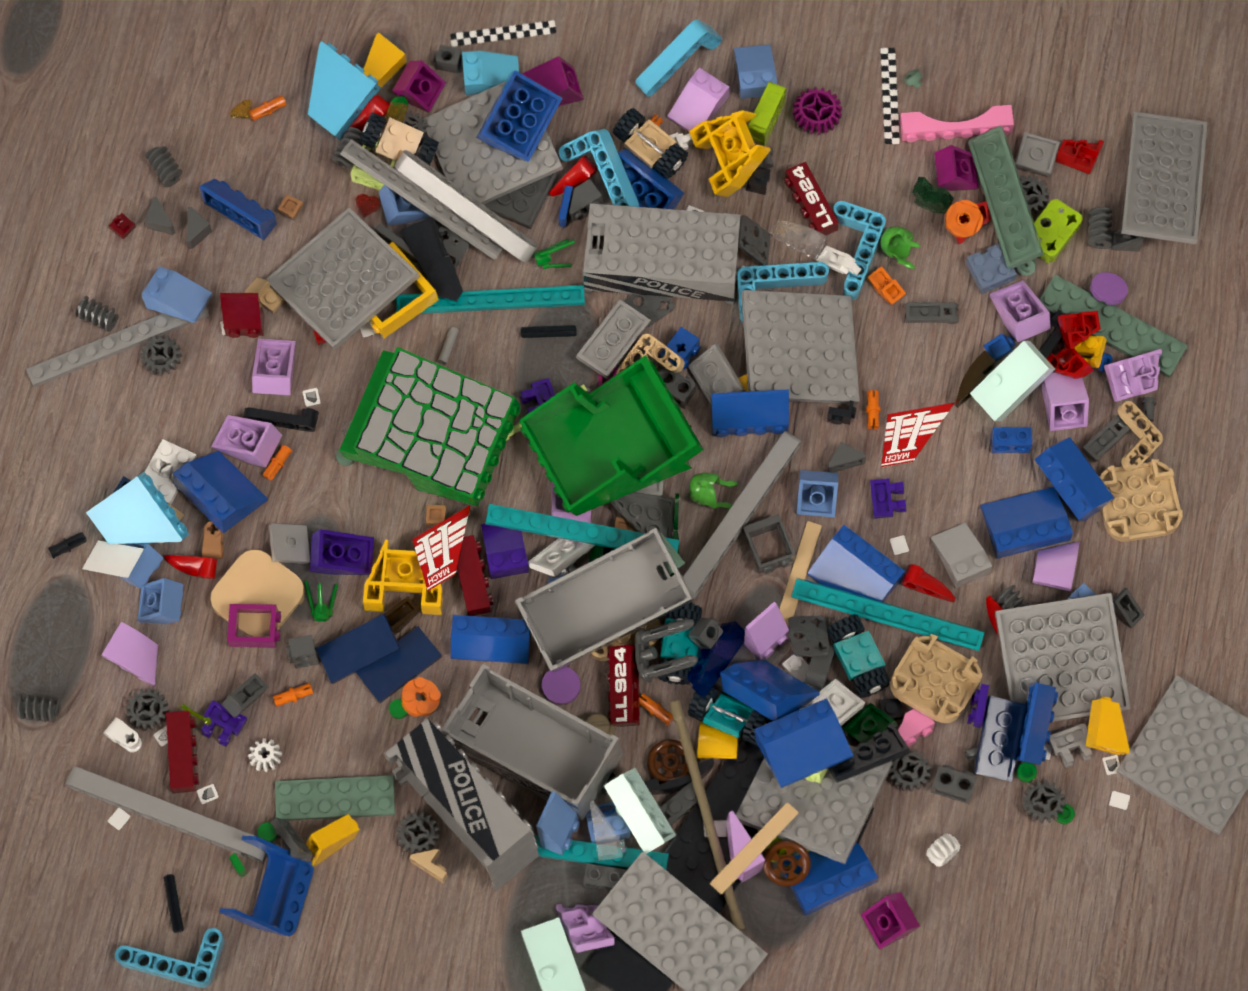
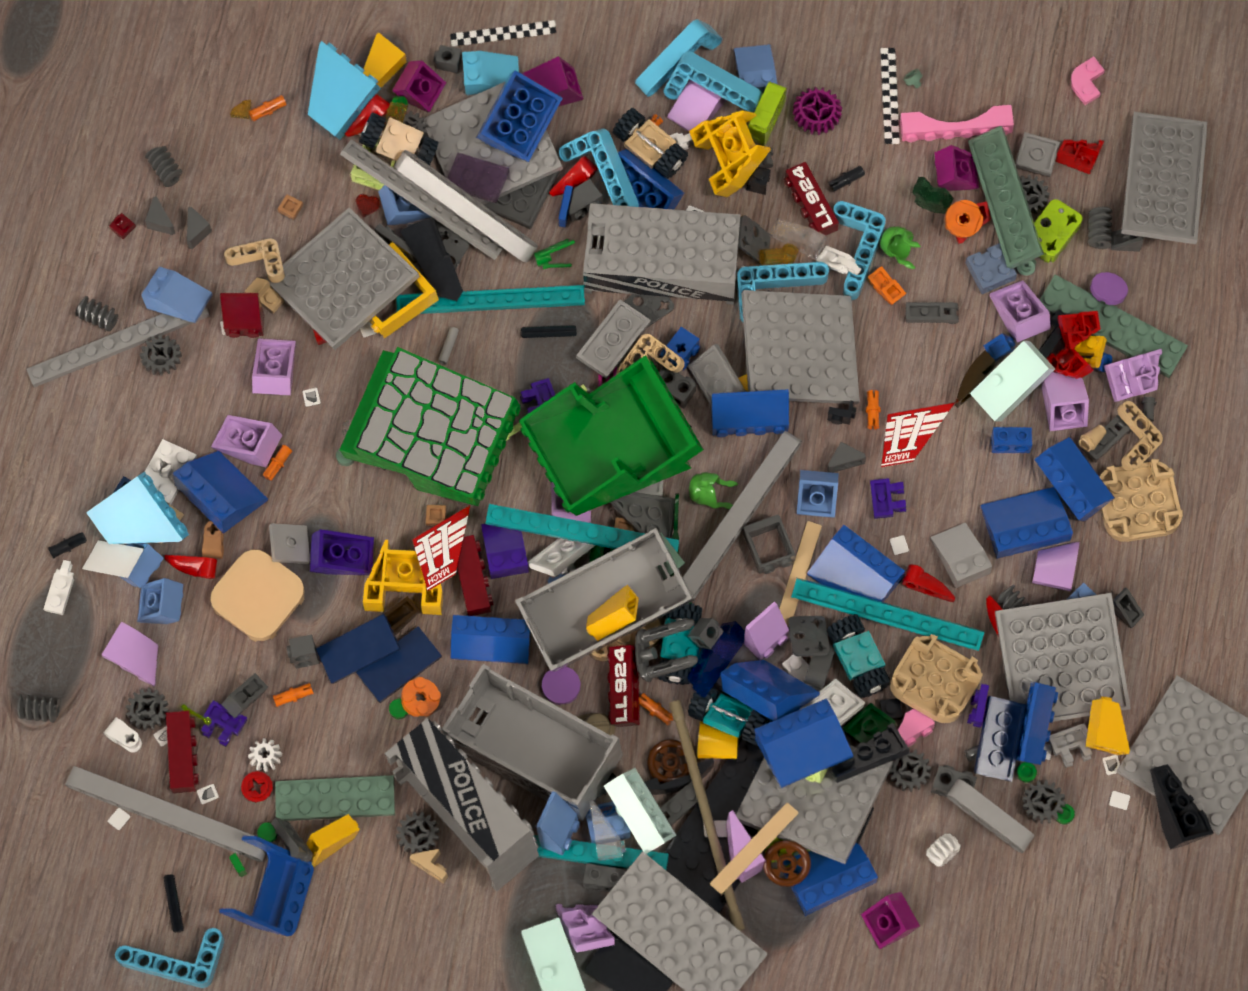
(60, 589): none -> white hinge
(238, 208): blue slope -> none
(260, 778): none -> red gear
(262, 252): none -> tan beam
(262, 642): magenta window -> none
(305, 422): black beam -> none
(321, 612): green plant -> none
(352, 133): dark grey piece -> none
(478, 177): none -> clear purple plate
(613, 614): none -> yellow slope
(714, 79): none -> medium azure beam
(778, 256): none -> clear yellow piece
(846, 178): none -> black axle
(990, 816): none -> light grey beam
(1082, 80): none -> bright pink plate
(1092, 438): none -> tan cone
(1178, 814): none -> black wedge

